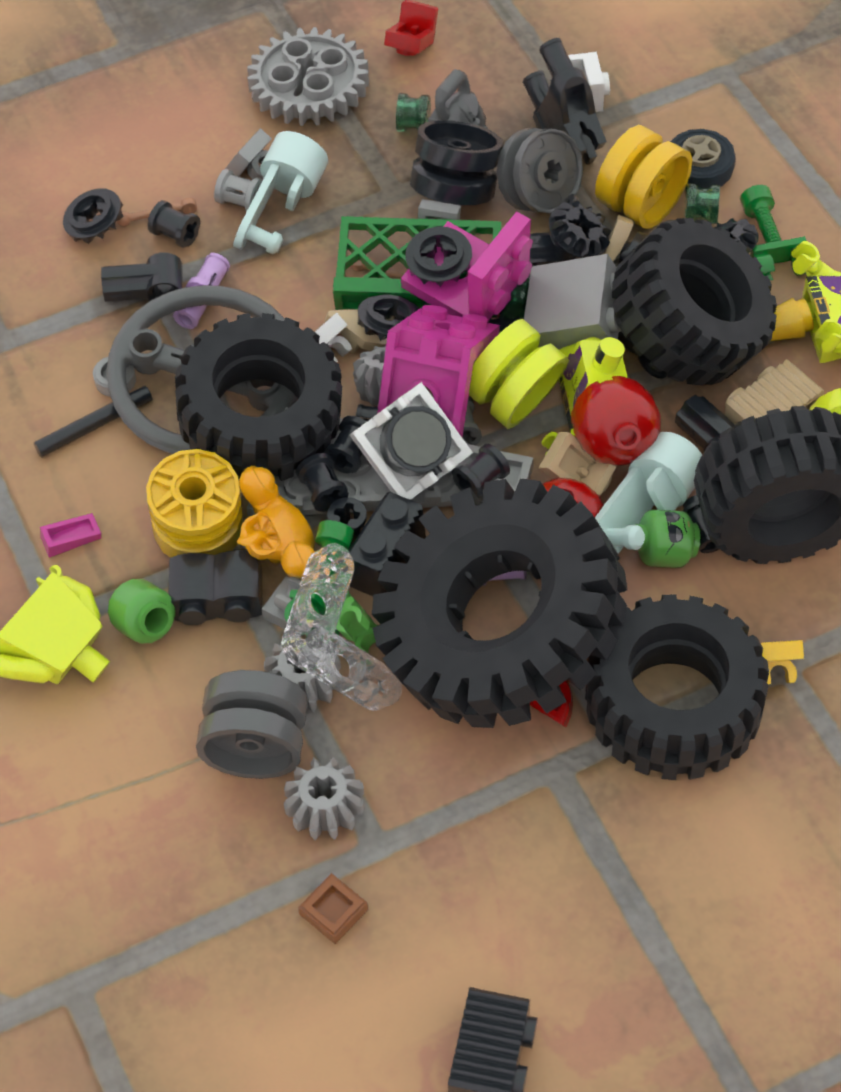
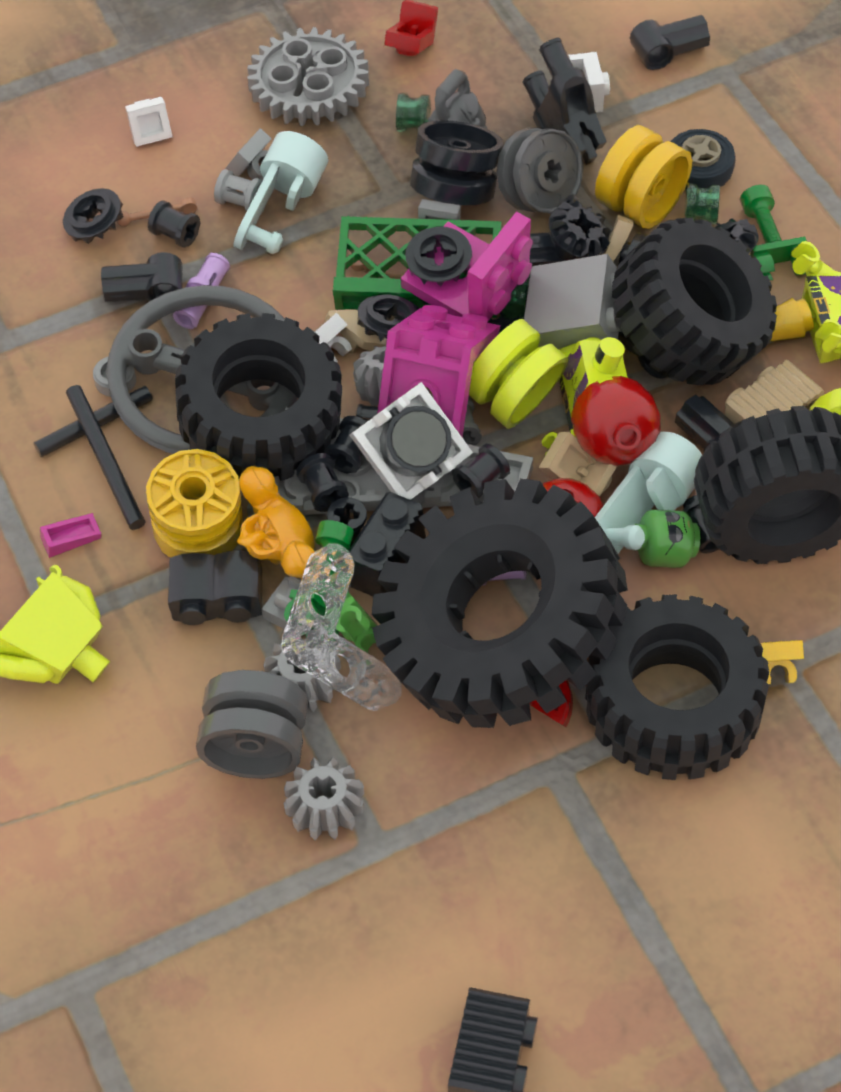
(105, 457): none -> black bar
(141, 611): bright green head -> none
(148, 121): none -> white tile
(333, 908): dark orange tile -> none
(660, 44): none -> black piece

